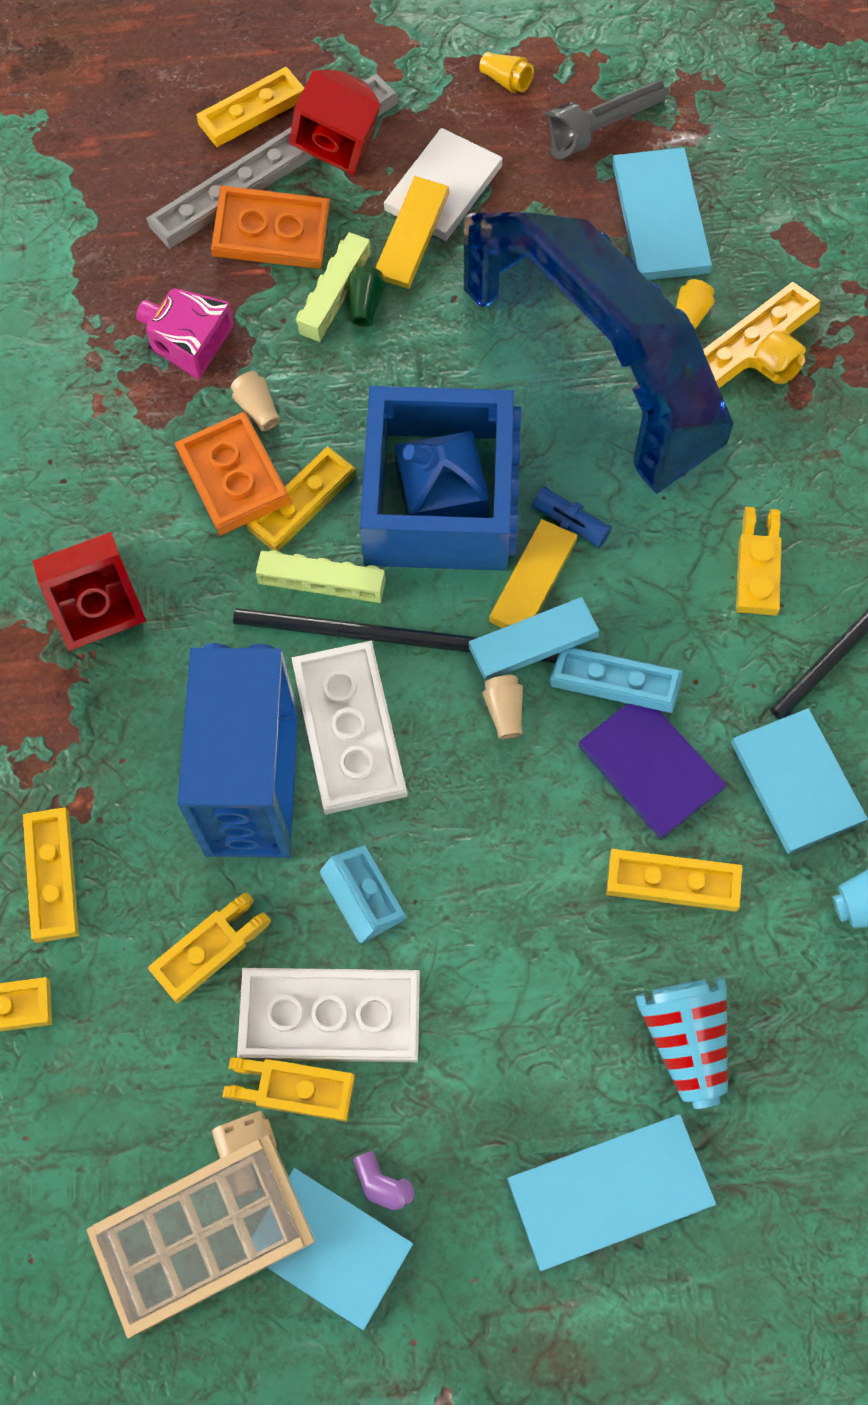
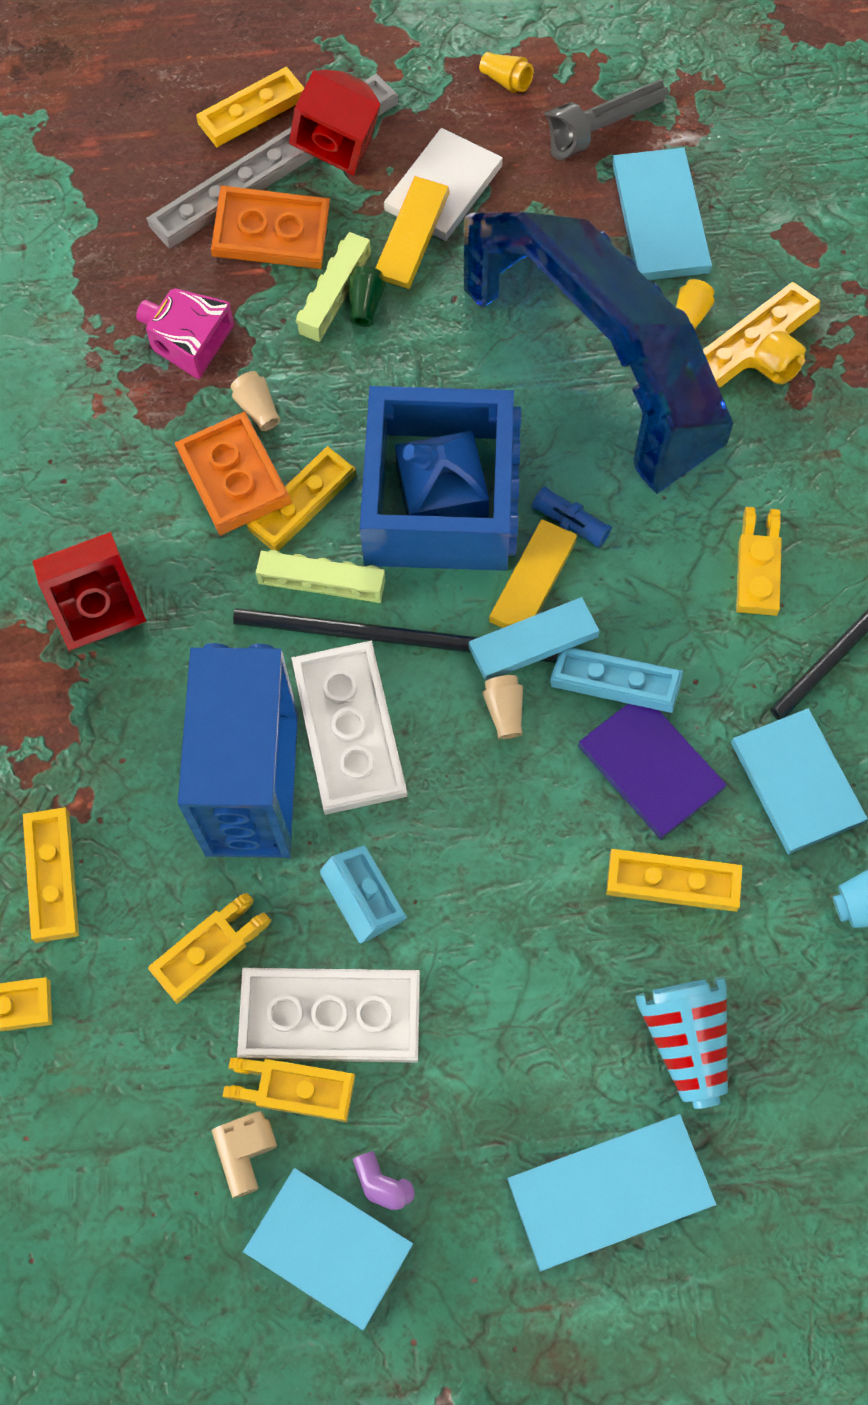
(200, 1236): clear piece -> none

